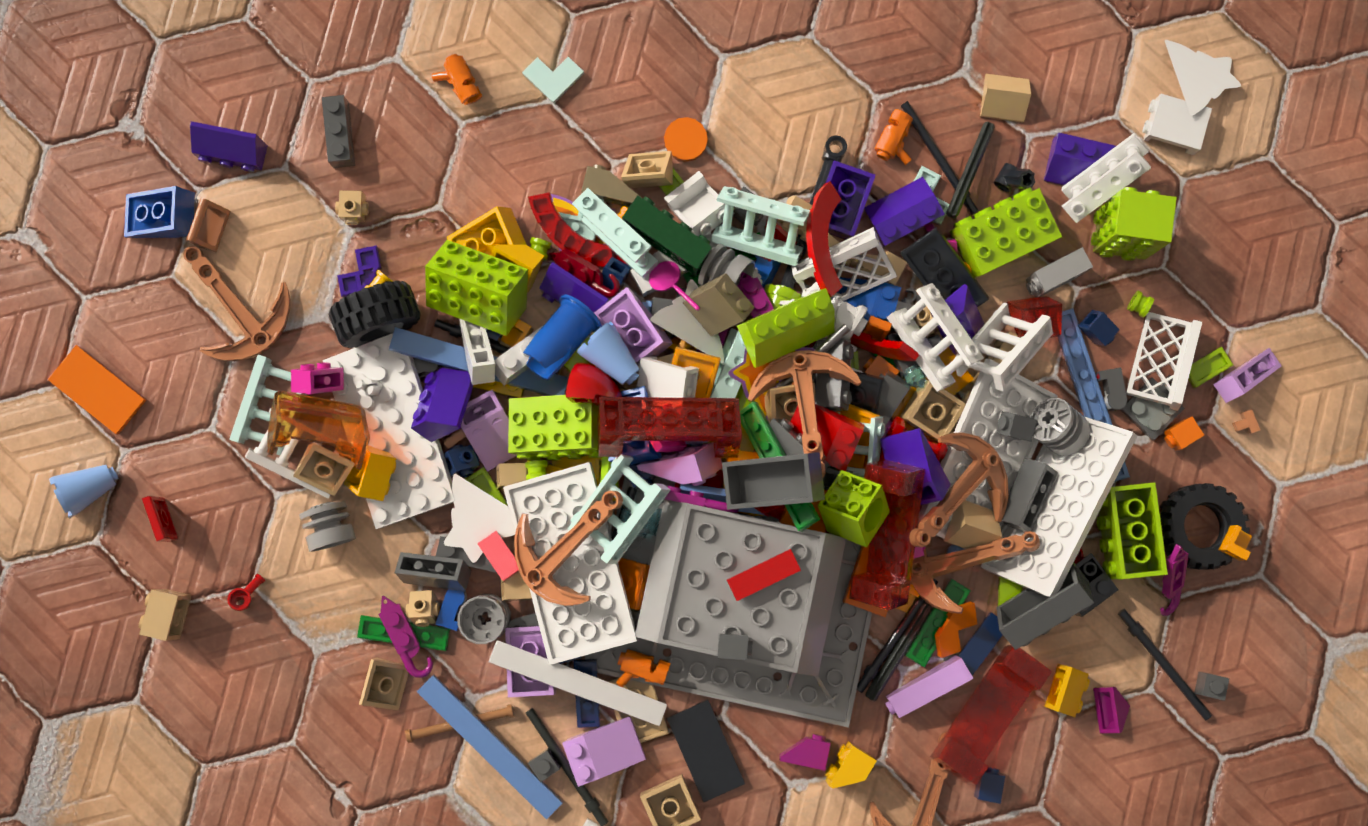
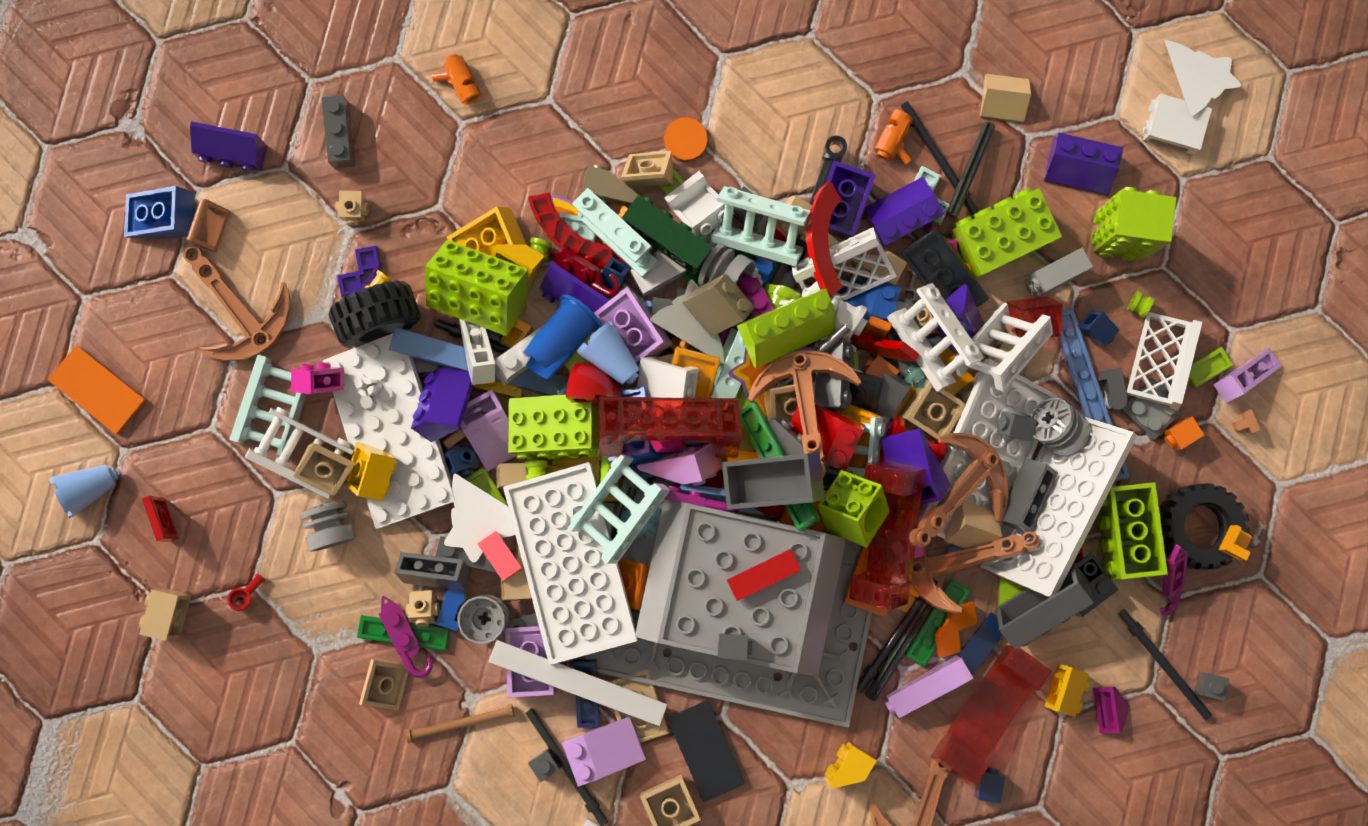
(318, 422): clear orange windscreen -> none
(489, 746): medium blue tile -> none
(551, 561): nougat piece -> none
(553, 83): light aqua tile -> none
(641, 665): orange piece -> none
(665, 277): dark pink piece -> none
(808, 752): magenta slope -> none
(1015, 178): black piece -> none
(1105, 177): white fence -> none

